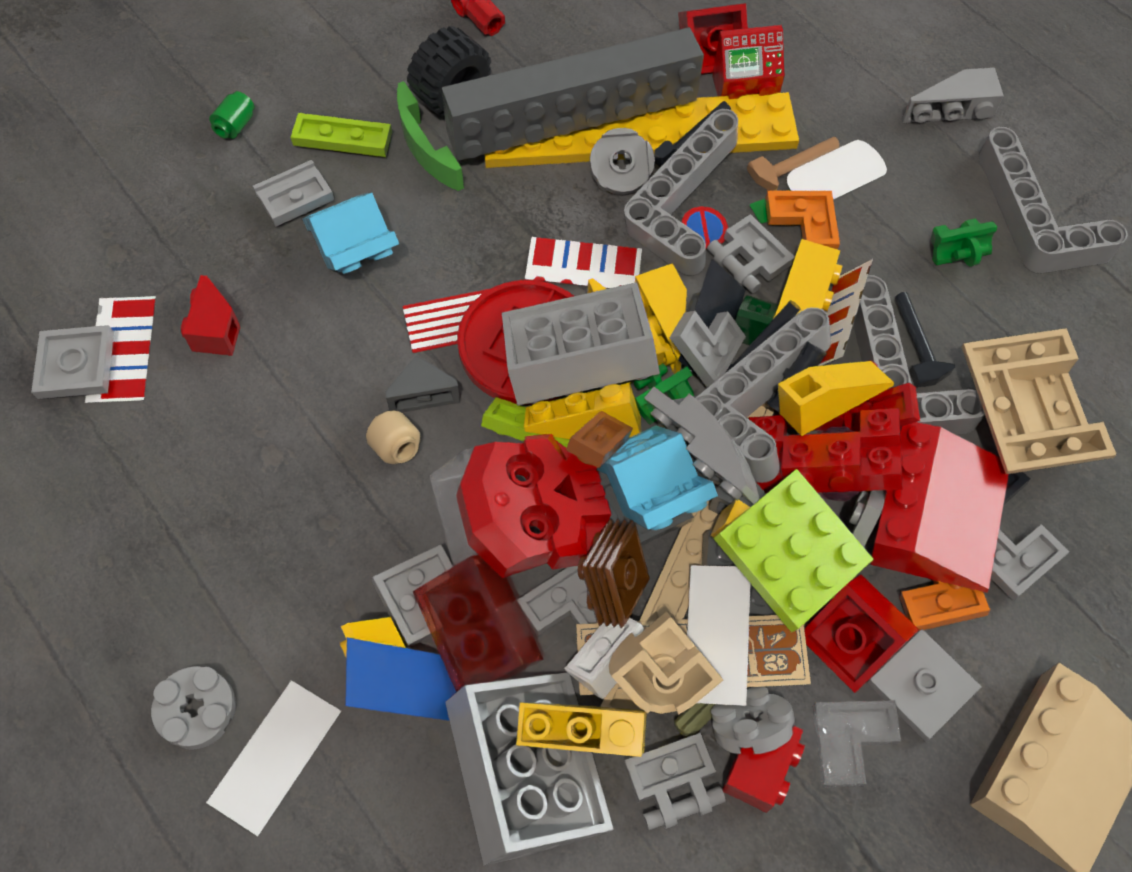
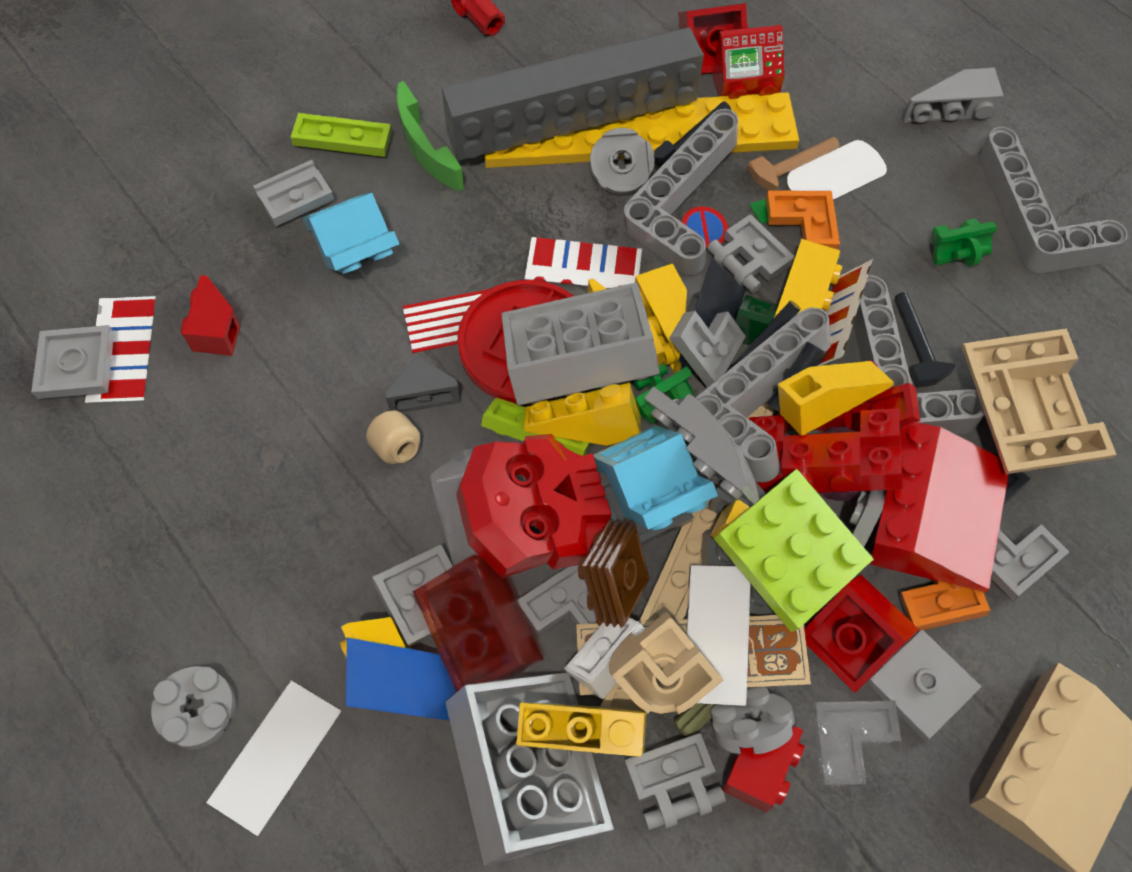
(232, 115): green brick -> none
(443, 61): black tyre -> none
(599, 439): dark orange plate -> none

